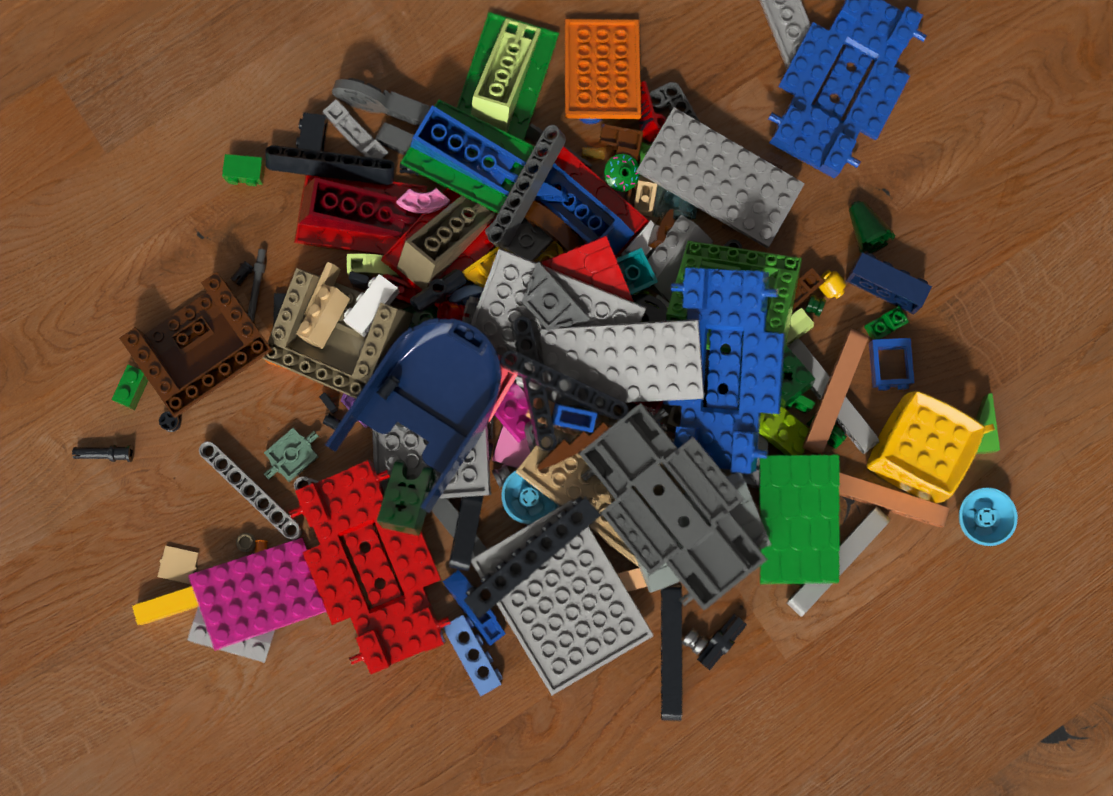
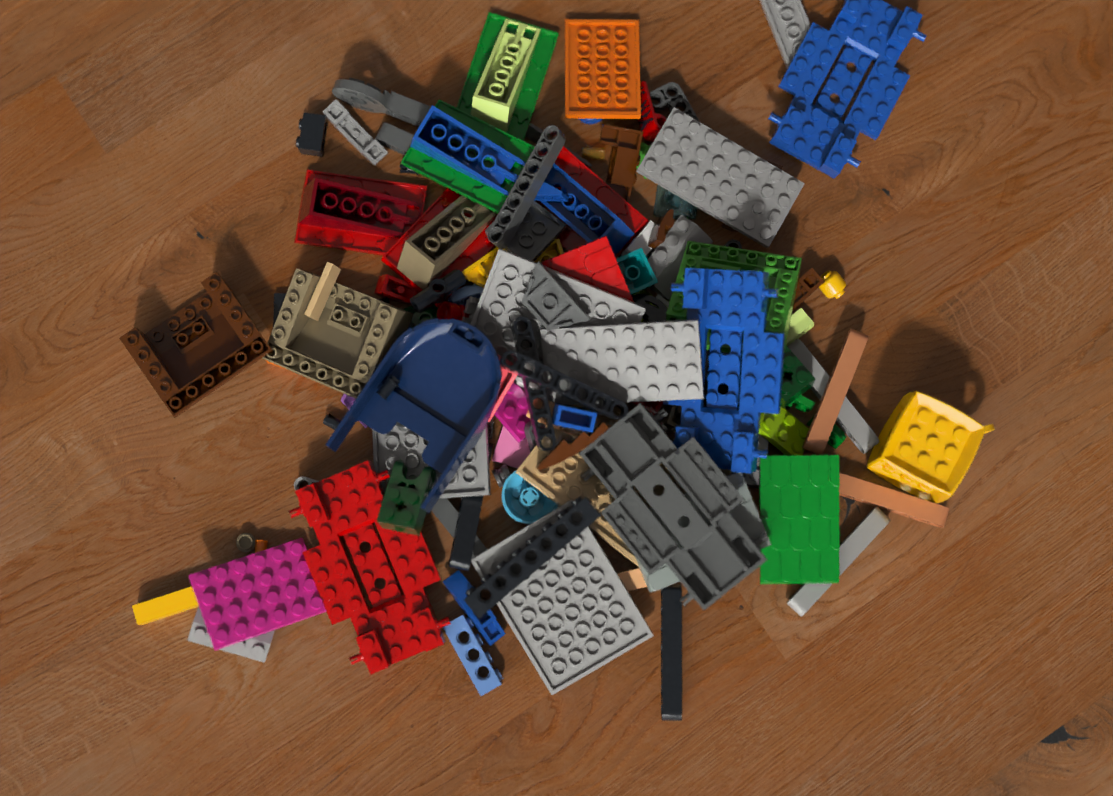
(112, 453): black pin -> none
(130, 387): green brick -> none
(166, 420): black wheel -> none
(177, 564): tan piece -> none
(243, 169): green brick -> none
(243, 271): black pin -> none
(245, 482): light grey beam -> none
(259, 268): dark grey bar -> none
(291, 455): sand green plate -> none
(323, 316): tan brick -> none
(328, 402): black tile -> none
(329, 165): black beam -> none
(359, 280): black tile -> none
(363, 313): white brick -> none
(368, 265): yellowish green slope -> none
(423, 202): bright pink tile -> none
(553, 226): reddish brown slope -> none
(614, 176): green dish -> none
(645, 196): tan slope -> none
(691, 638): flat silver wheel -> none
(721, 642): black piece -> none
(815, 305): dark green wheel -> none
(869, 228): dark green cone -> none
(886, 324): green slope -> none
(888, 283): dark blue brick -> none
(891, 344): blue window -> none
(987, 416): bright green slope -> none
(995, 510): medium azure piece -> none

